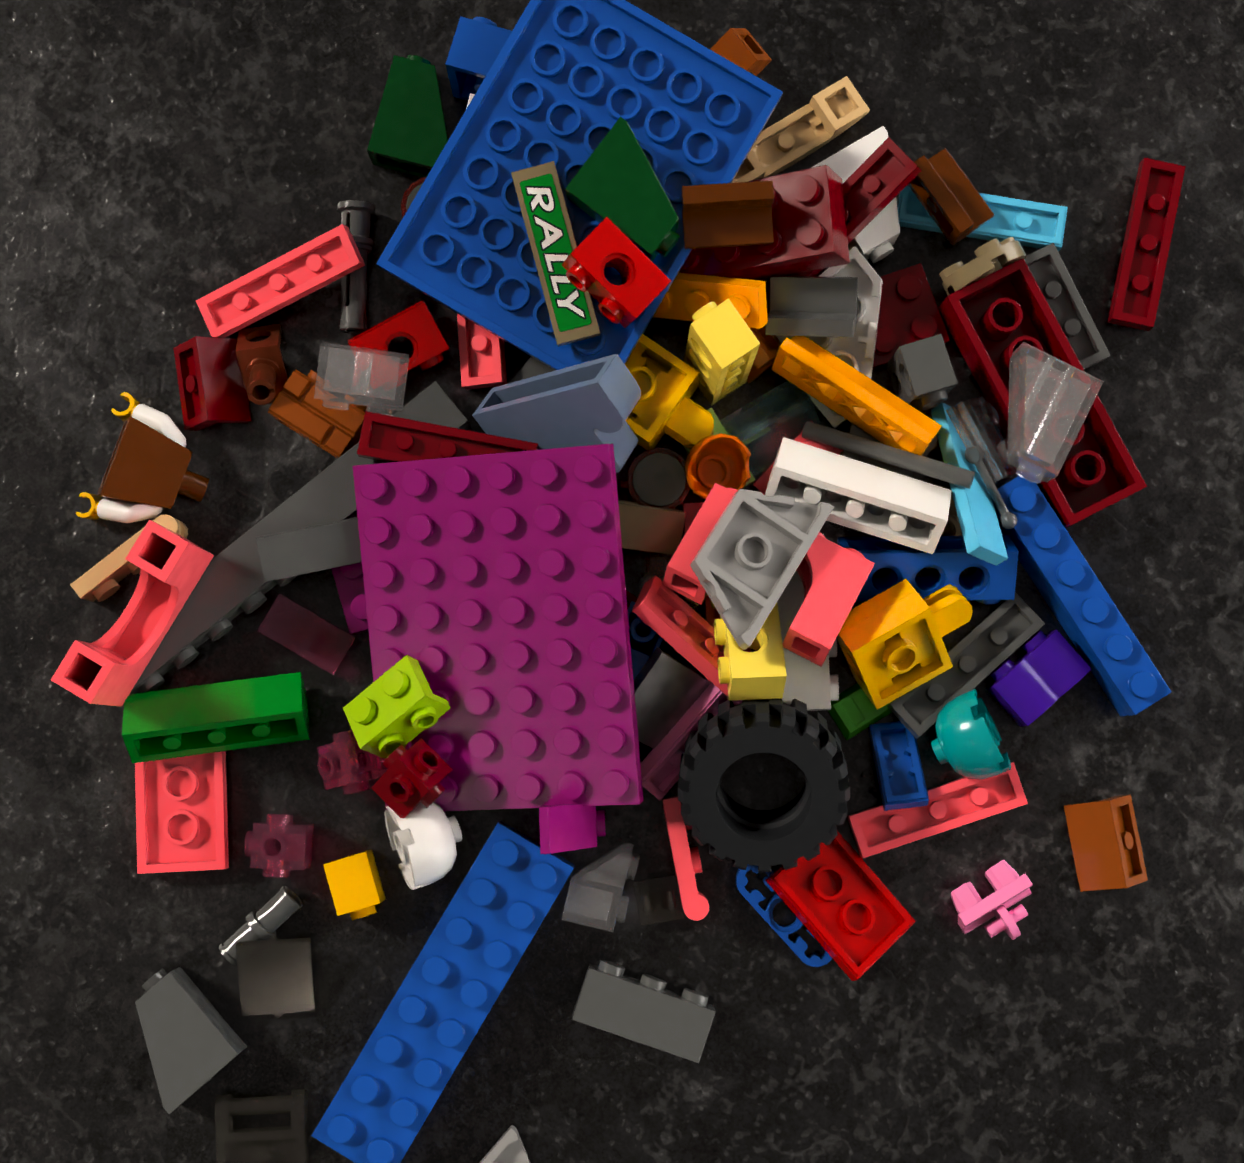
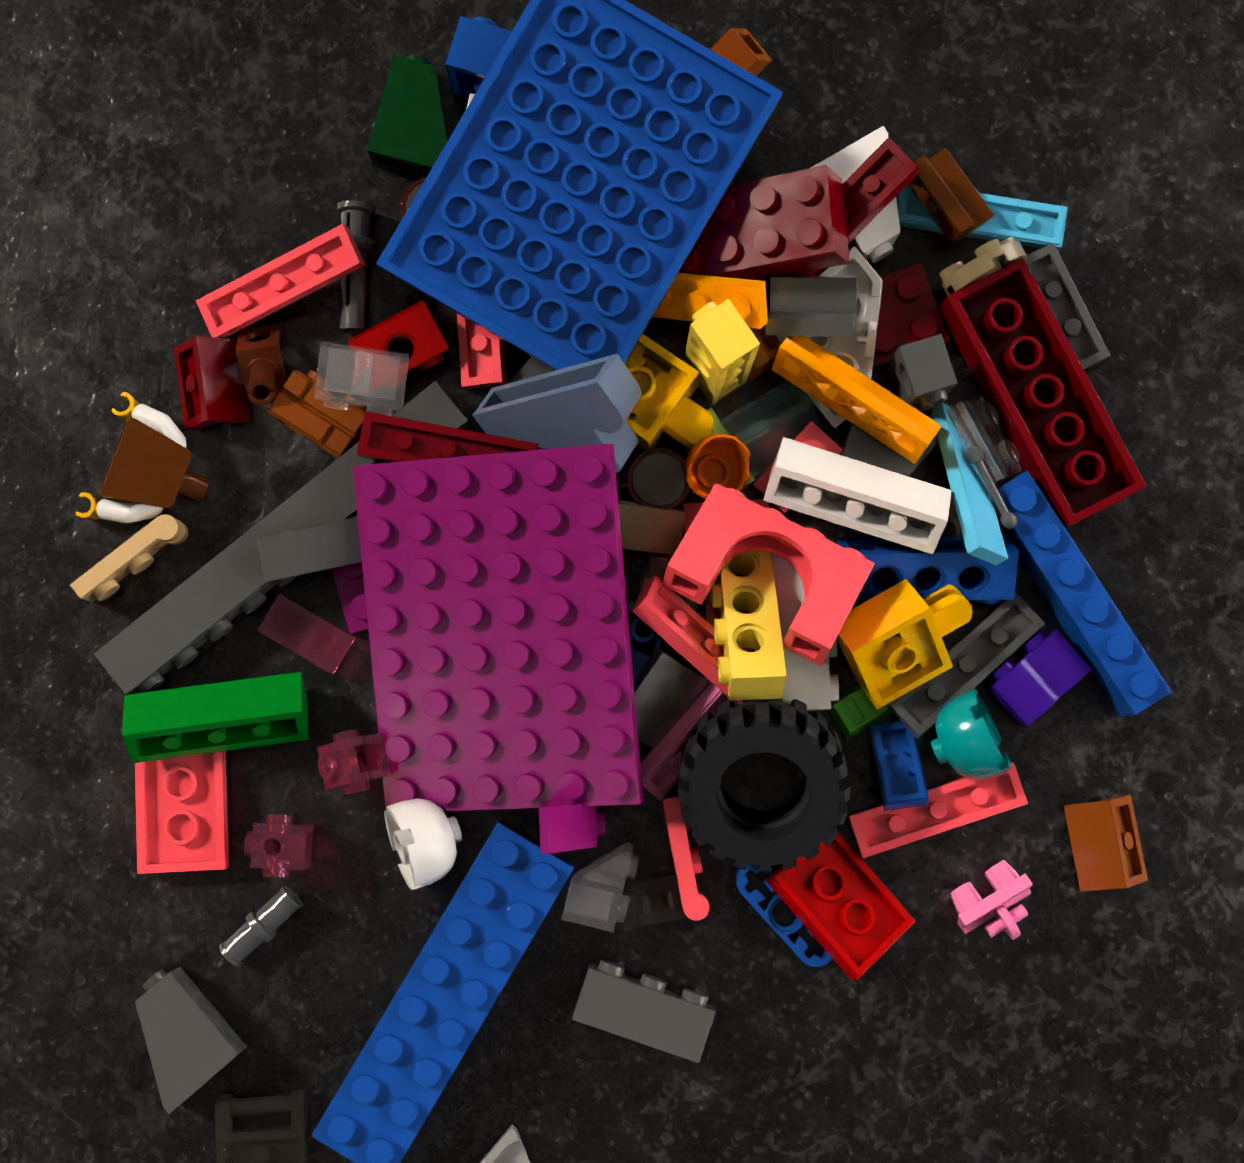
(111, 666): coral arch -> none
(275, 976): clear smoke piece -> none
(355, 884): yellow brick -> none
(394, 709): lime bracket -> none
(418, 771): dark red brick -> none
(551, 244): tile -> none
(612, 248): red brick -> none
(624, 188): dark green slope -> none
(727, 214): reddish brown panel -> none
(755, 556): light grey wing -> none
(803, 131): tan slope -> none
(888, 454): dark grey bar -> none
(1045, 411): clear slope -> none
(1146, 244): dark red plate -> none

